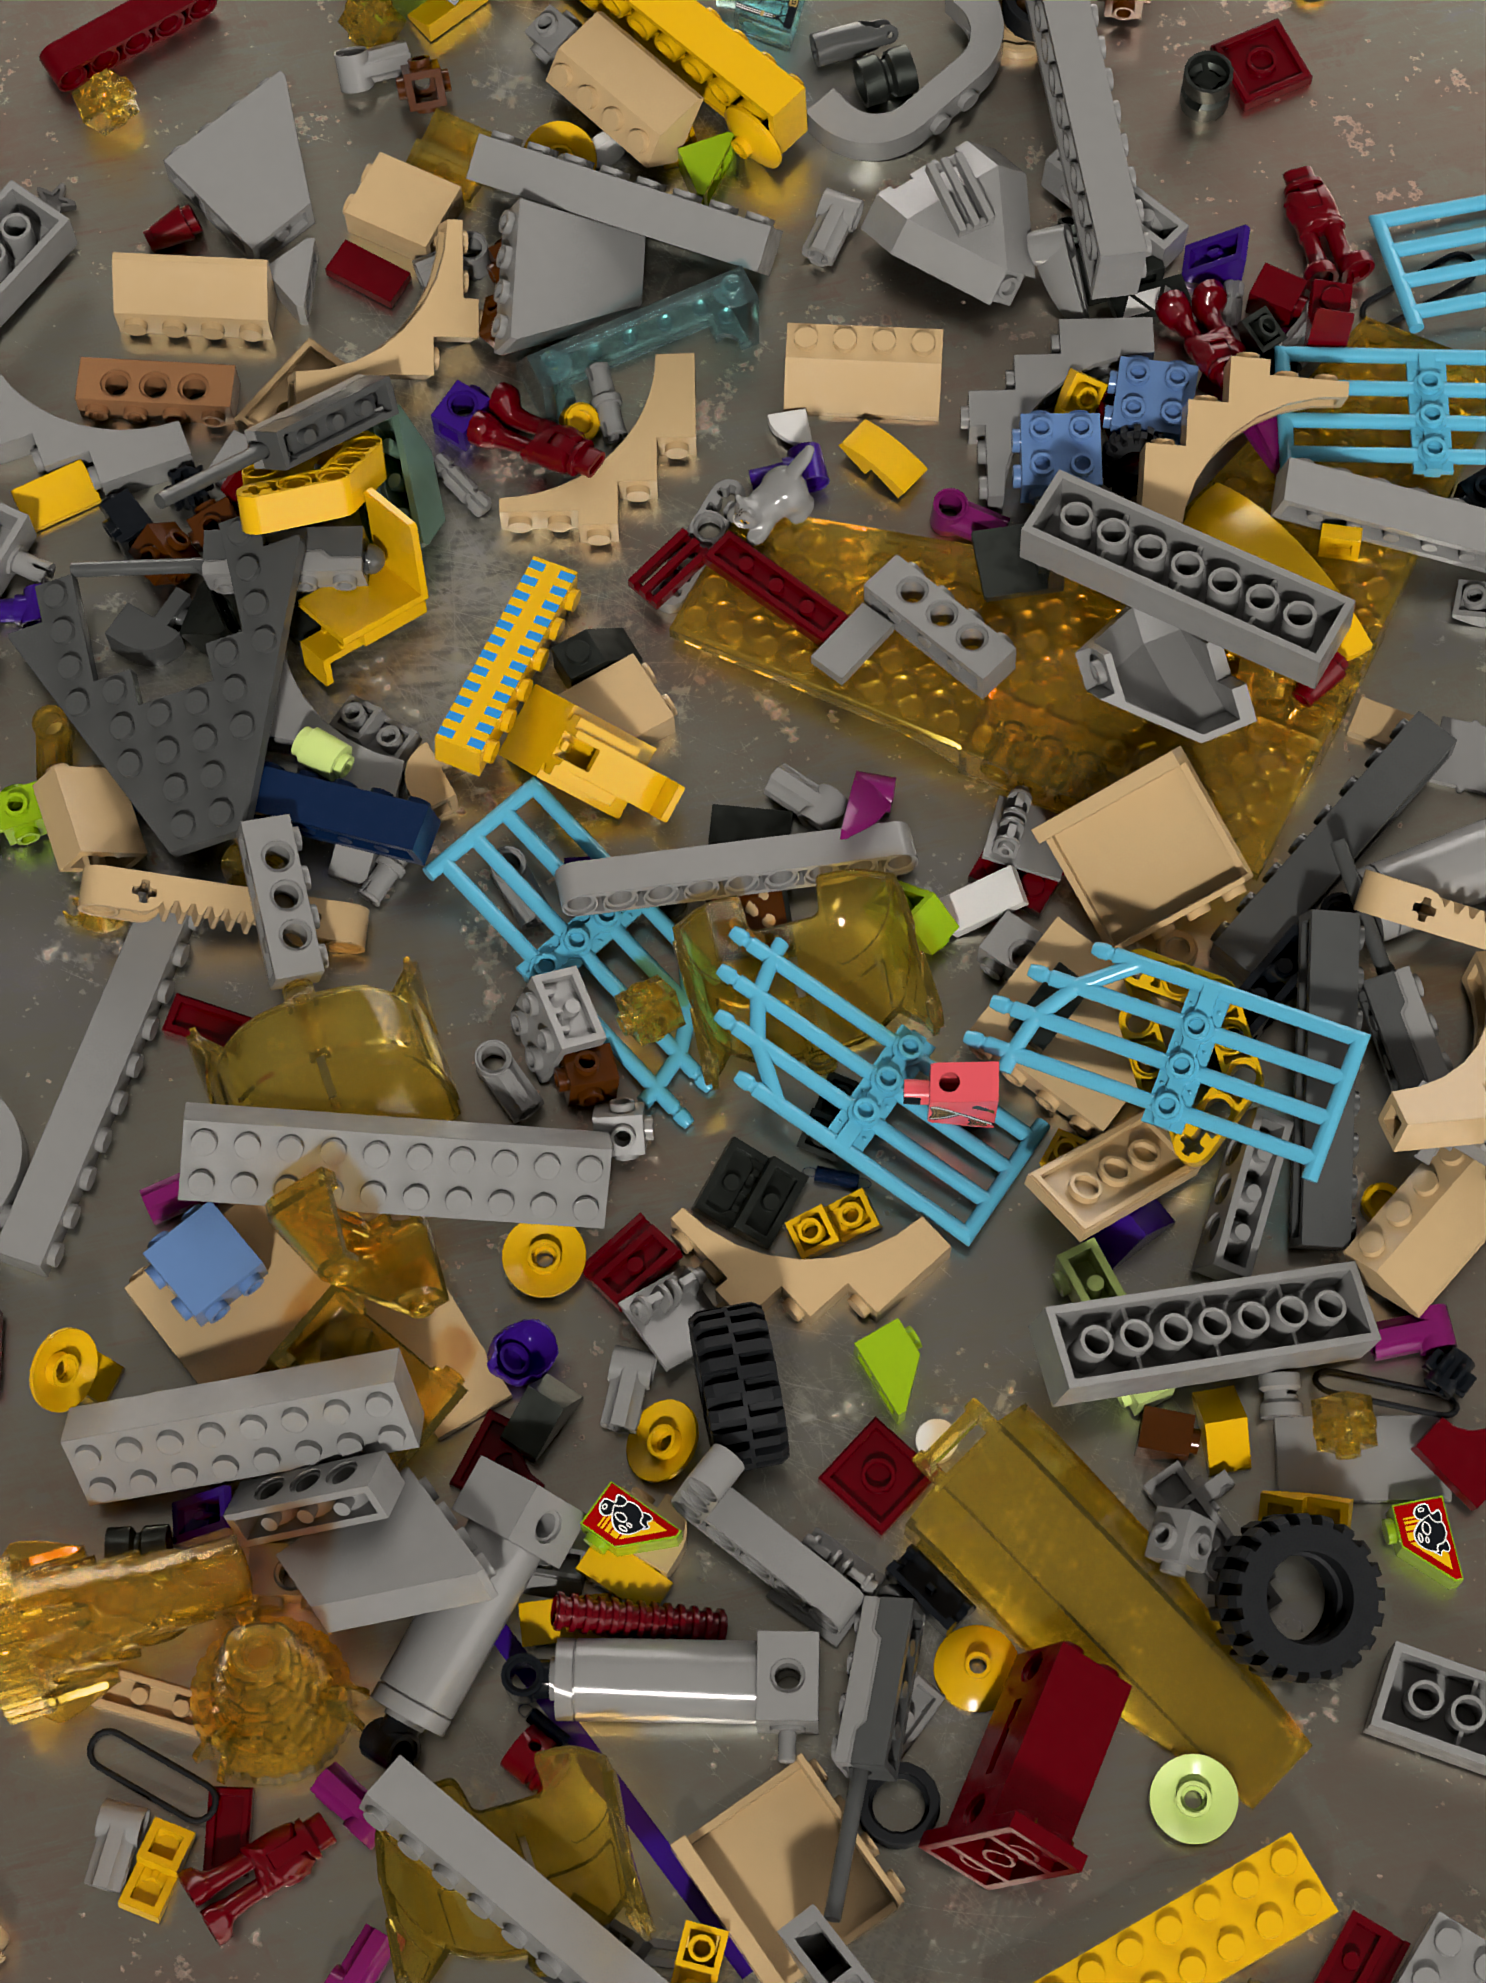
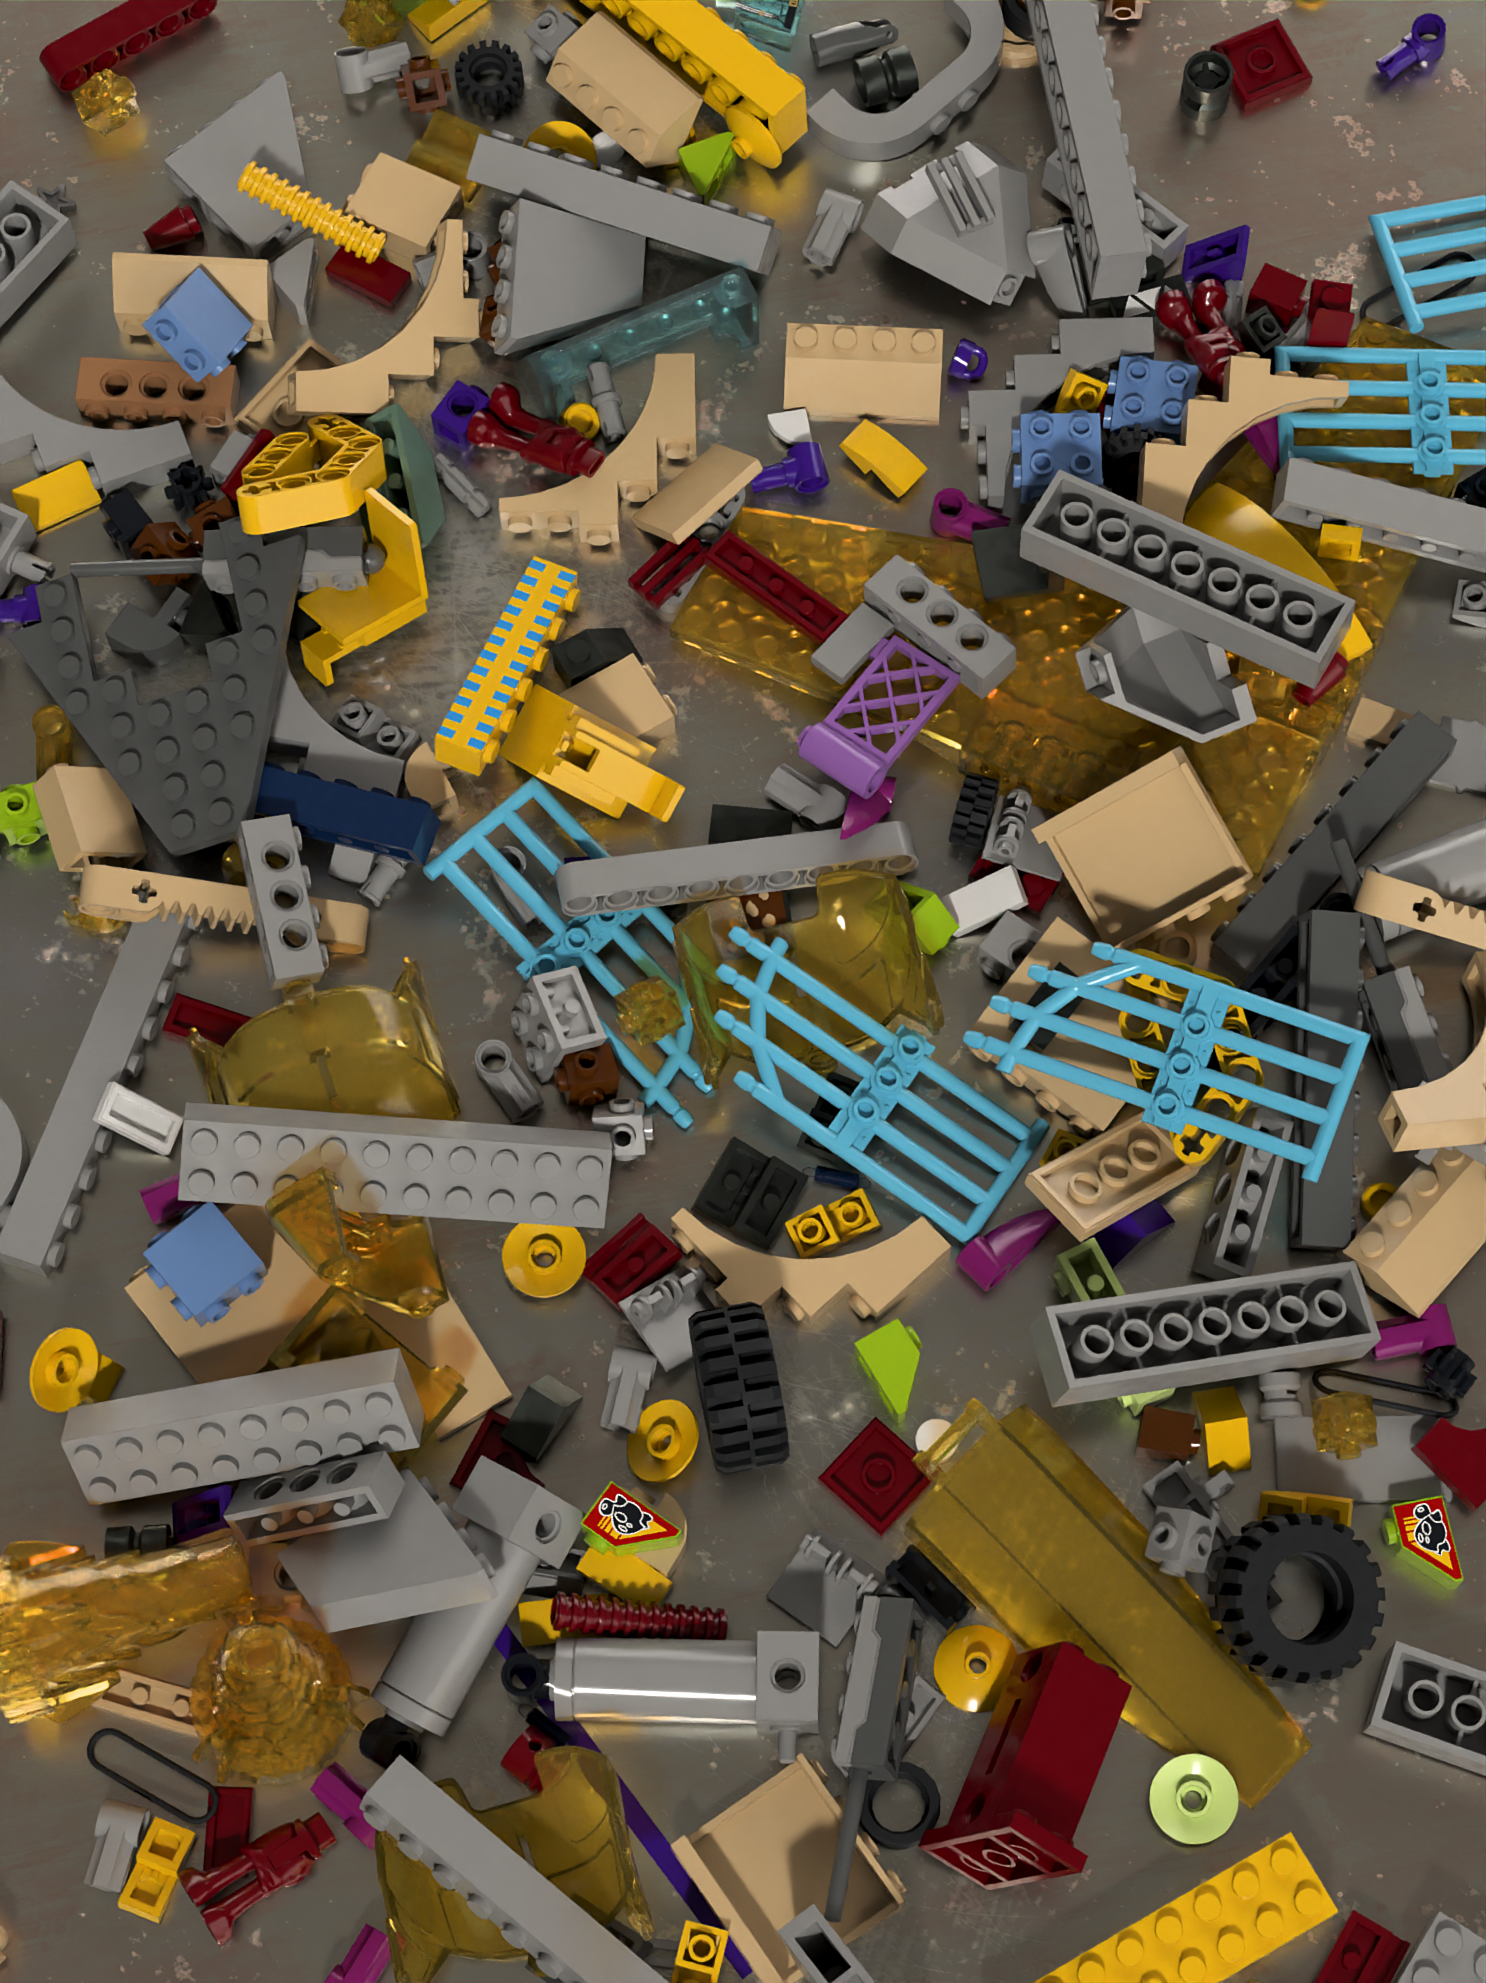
(138, 1118): none -> white tile
(199, 326): none -> medium blue brick
(300, 432): dark grey piece -> none
(311, 212): none -> yellow piece
(323, 753): yellowish green brick -> none
(489, 59): none -> black tyre
(522, 1352): dark purple hair -> none
(697, 493): none -> tan tile
(762, 1544): light grey beam -> none
(778, 496): light grey animal -> none
(841, 750): none -> medium lavender piece
(957, 1093): coral torso -> none
(962, 357): none -> dark purple tile
(974, 811): none -> black tyre
(1000, 1251): none -> magenta piece
(1315, 215): dark red piece -> none
(1414, 48): none -> dark purple pin

